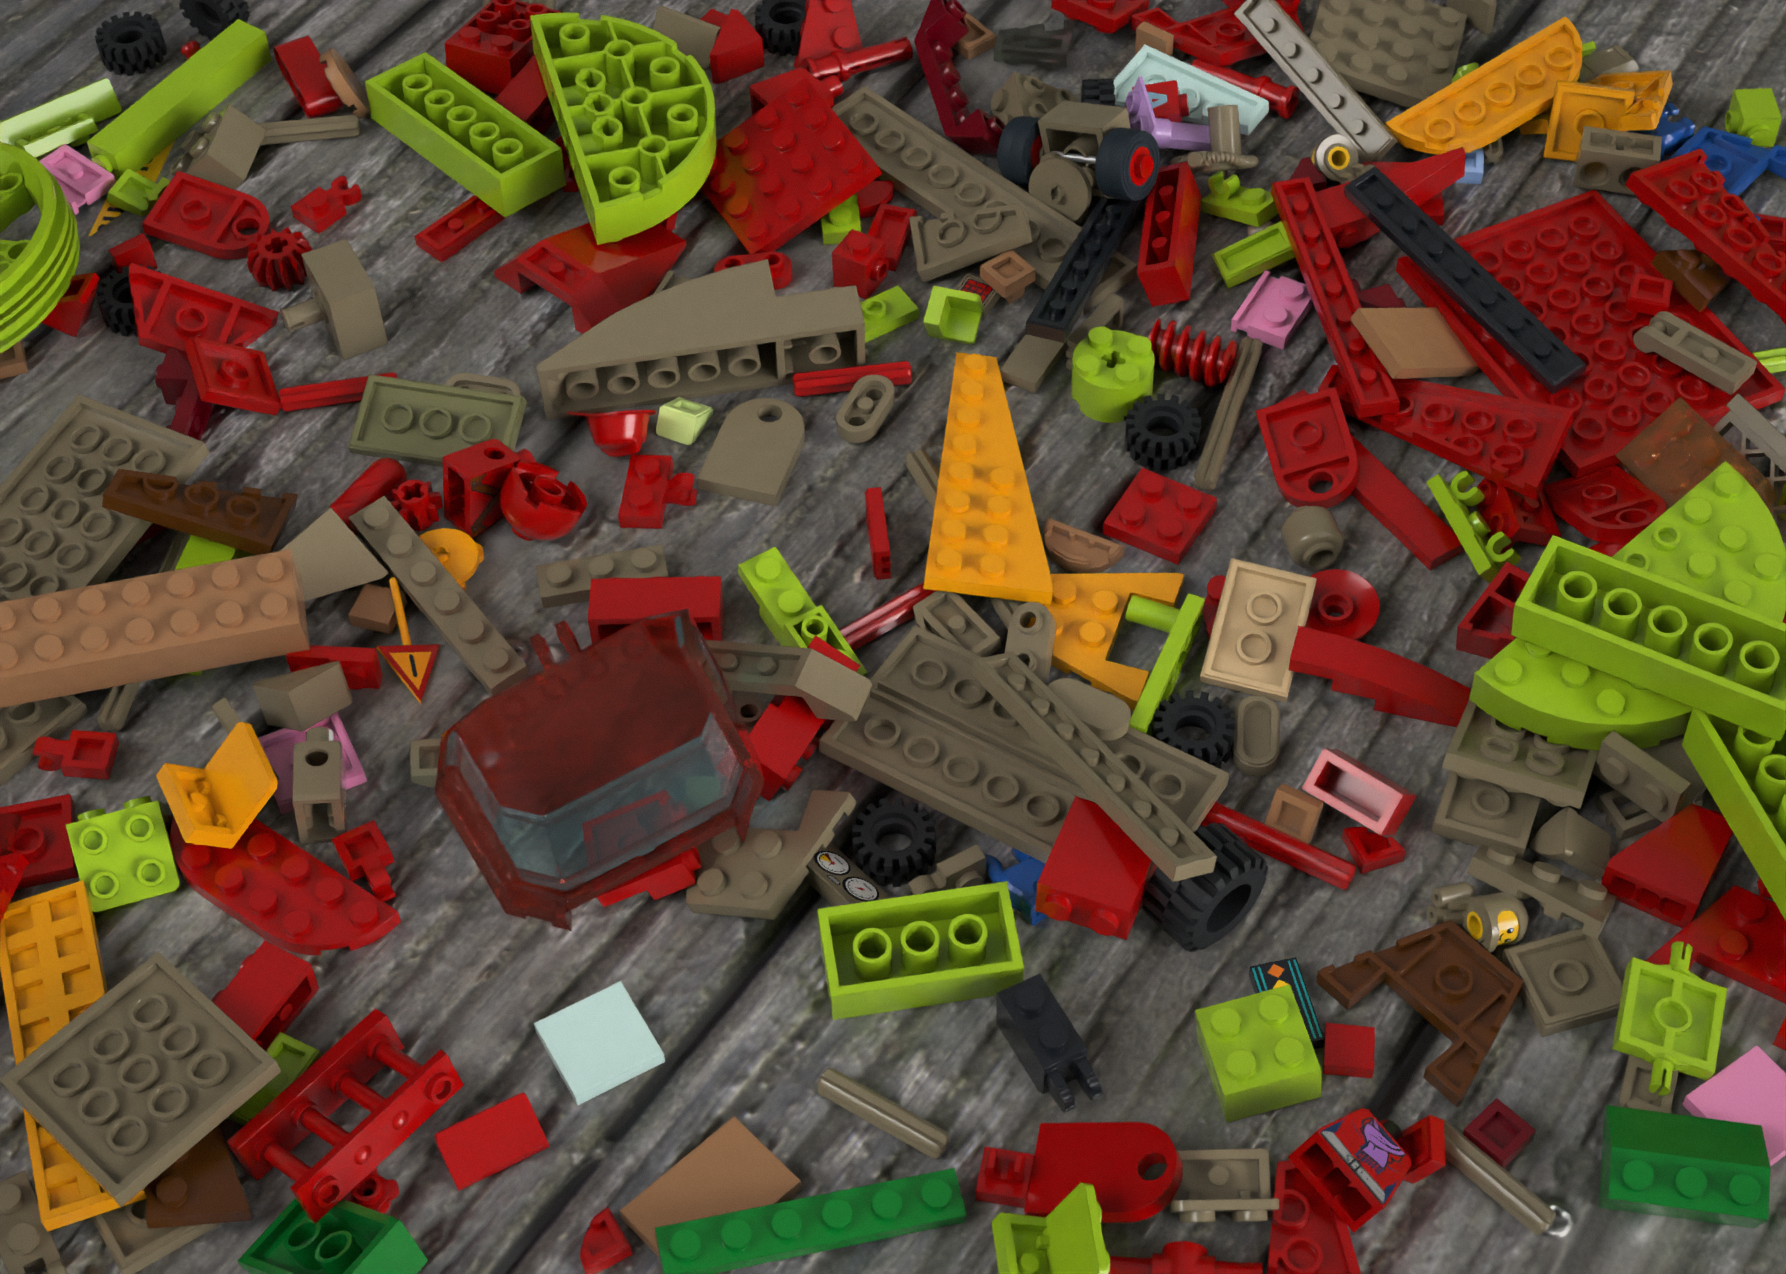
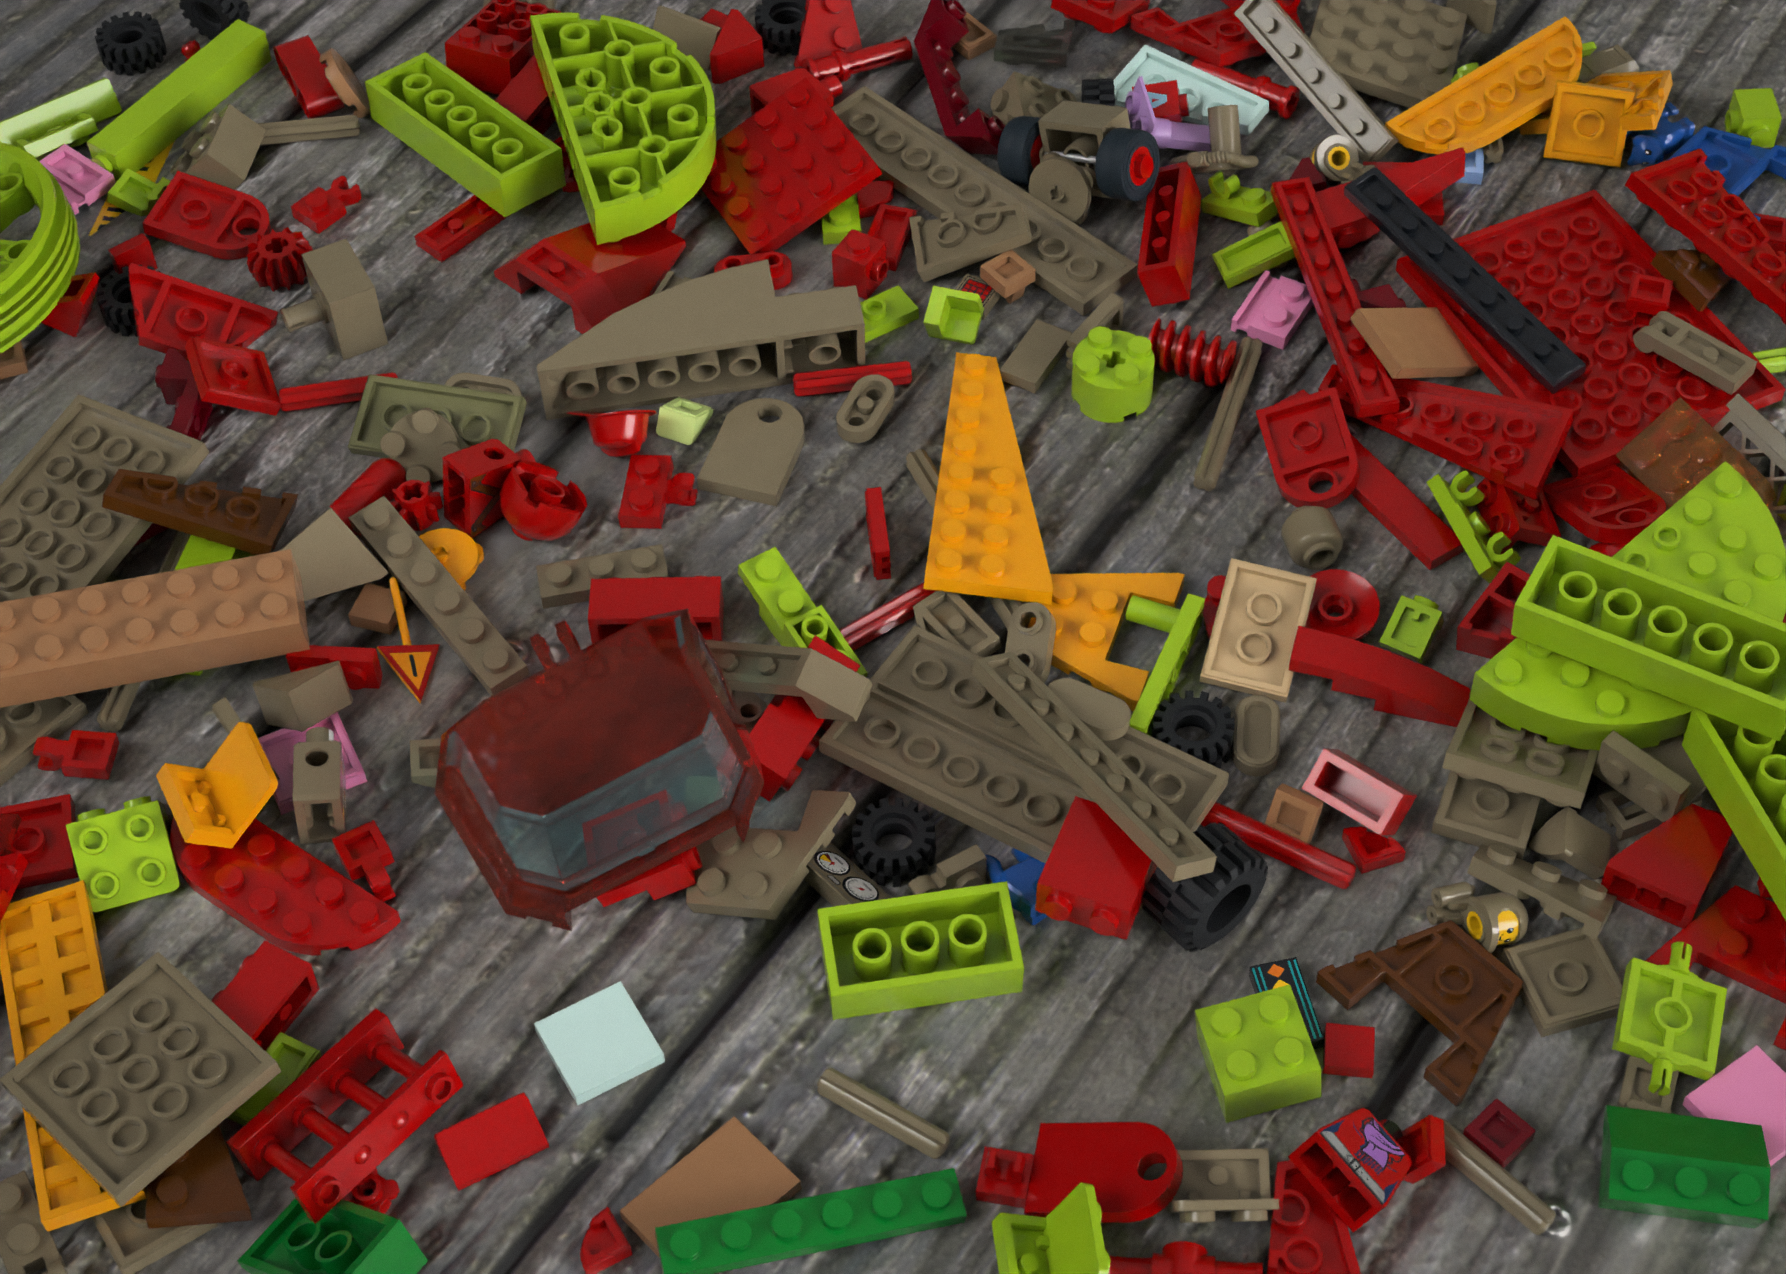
(420, 443): none -> dark tan piece
(1045, 1041): black hinge -> none
(1078, 549): medium nougat tile -> none
(1082, 269): black tile -> none
(1153, 37): medium nougat tile -> none
(1160, 516): red plate -> none
(1166, 415): black tyre -> none
(1412, 627): none -> lime bracket
(1611, 156): dark tan brick -> none

